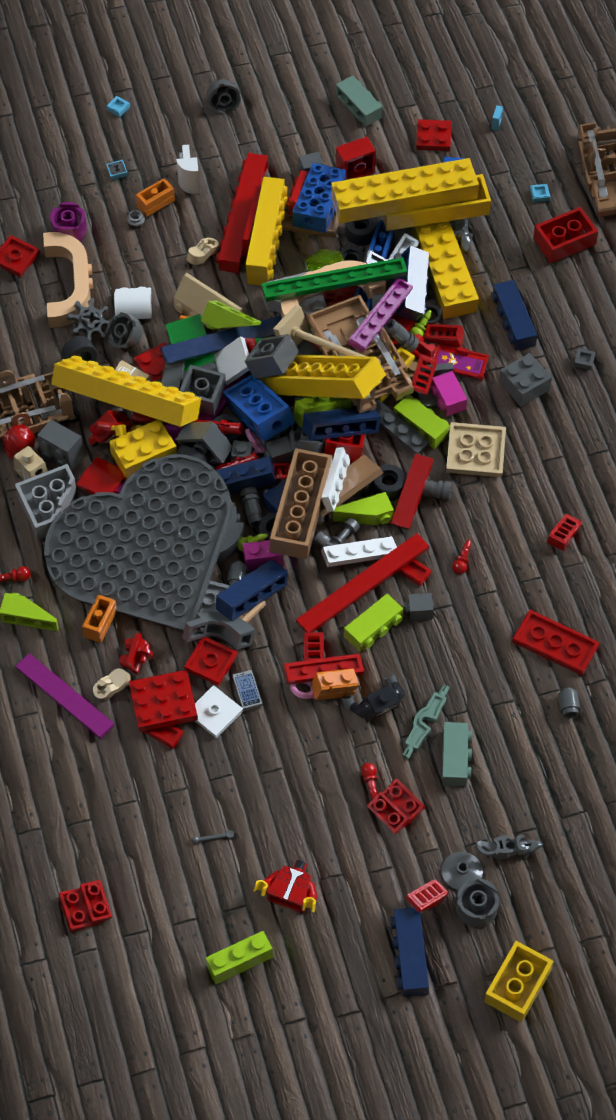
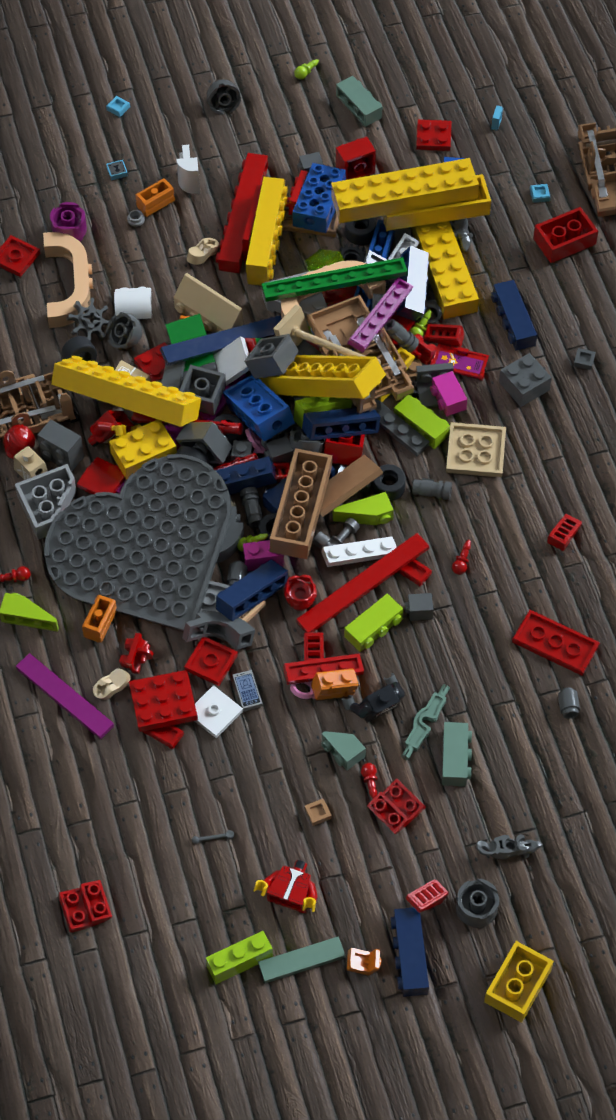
(222, 316): lime slope -> none
(299, 593): none -> red hair
(301, 959): none -> sand green tile
(305, 69): none -> lime bar
(318, 812): none -> medium nougat plate
(335, 479): white plate -> none
(344, 747): none -> sand green slope
(363, 961): none -> orange bracket
(412, 491): red tile -> none
(430, 376): red slope -> none
(454, 876): dark grey dish -> none

